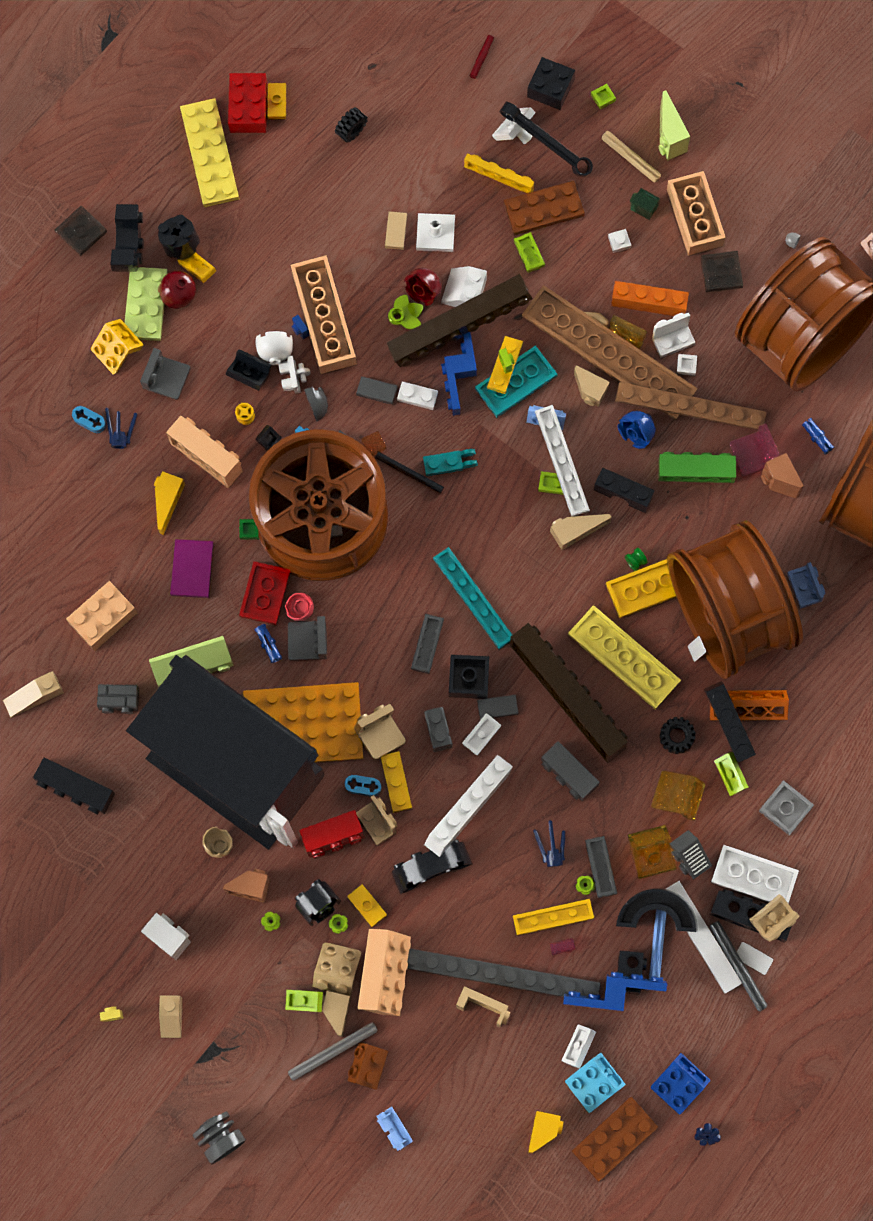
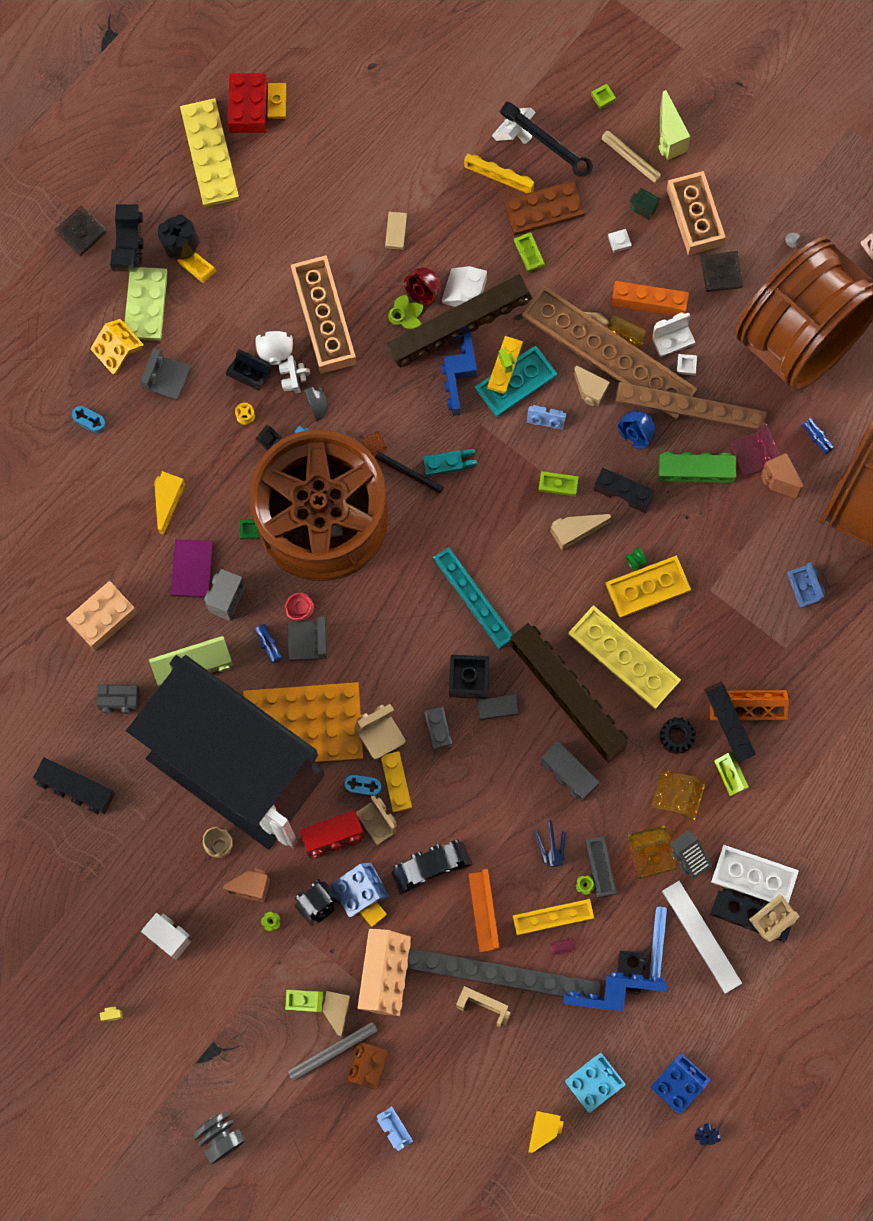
(33, 694): tan slope -> none
(119, 439): dark blue plant -> none
(170, 1016): tan slope -> none
(177, 289): dark red cylinder -> none
(204, 451): light nougat brick -> none
(225, 594): none -> light grey brick
(264, 593): red plate -> none
(299, 327): blue plate -> none
(333, 923): lime plate -> none
(336, 969): tan bracket -> none
(351, 124): black tyre -> none
(359, 889): none -> medium blue bracket
(376, 390): dark grey tile -> none
(417, 395): white plate -> none
(427, 643): dark grey plate -> none
(435, 232): white tile -> none
(468, 805): white brick -> none
(481, 56): dark red piece -> none
(481, 734): white plate -> none
(483, 911): none -> orange fence
(551, 83): black brick -> none
(562, 461): white tile -> none
(578, 1046): white plate -> none
(614, 1139): dark orange plate -> none
(662, 900): black brick -> none
(696, 648): white sticker -> none
(735, 598): dark orange wheel -> none
(738, 966): dark grey axle -> none
(754, 958): white sticker -> none
(786, 807): light grey tile -> none

